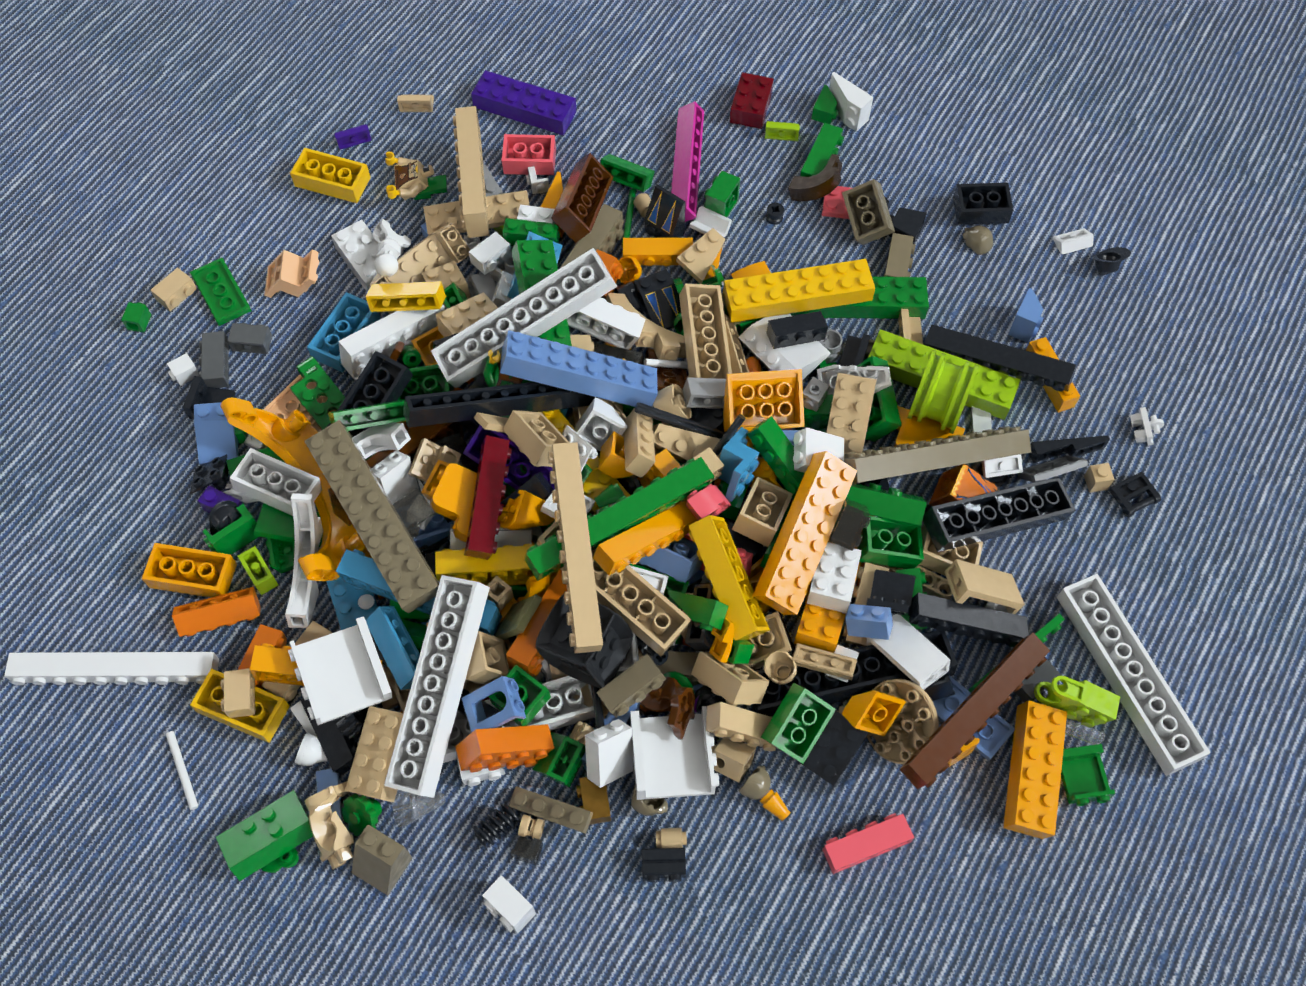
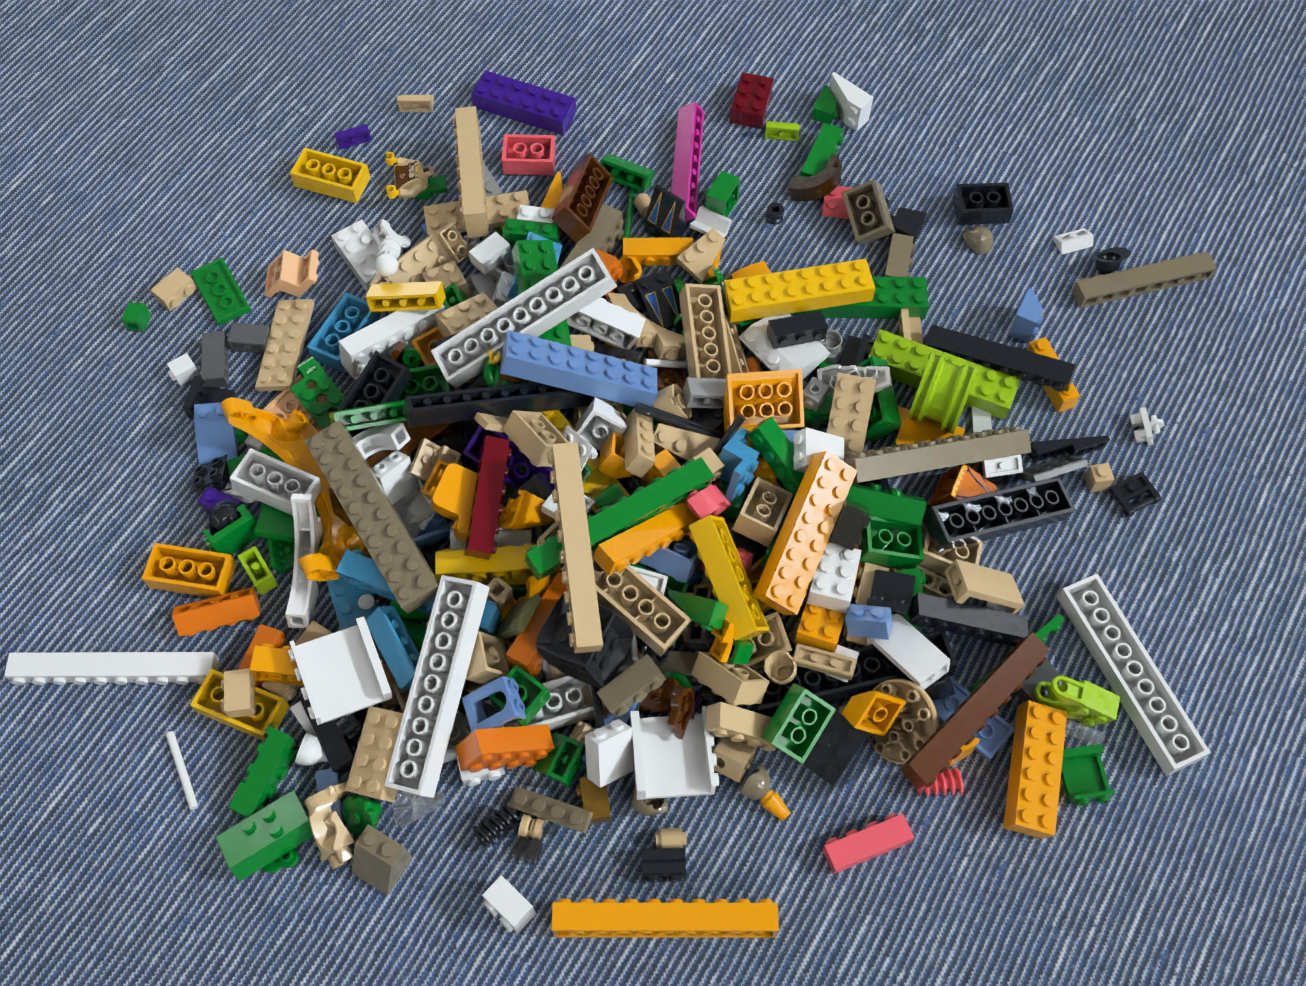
(265, 773): none -> green wedge
(285, 345): none -> tan plate
(537, 185): white bracket -> none
(664, 920): none -> light orange brick
(946, 780): none -> coral piece
(1144, 279): none -> dark tan brick

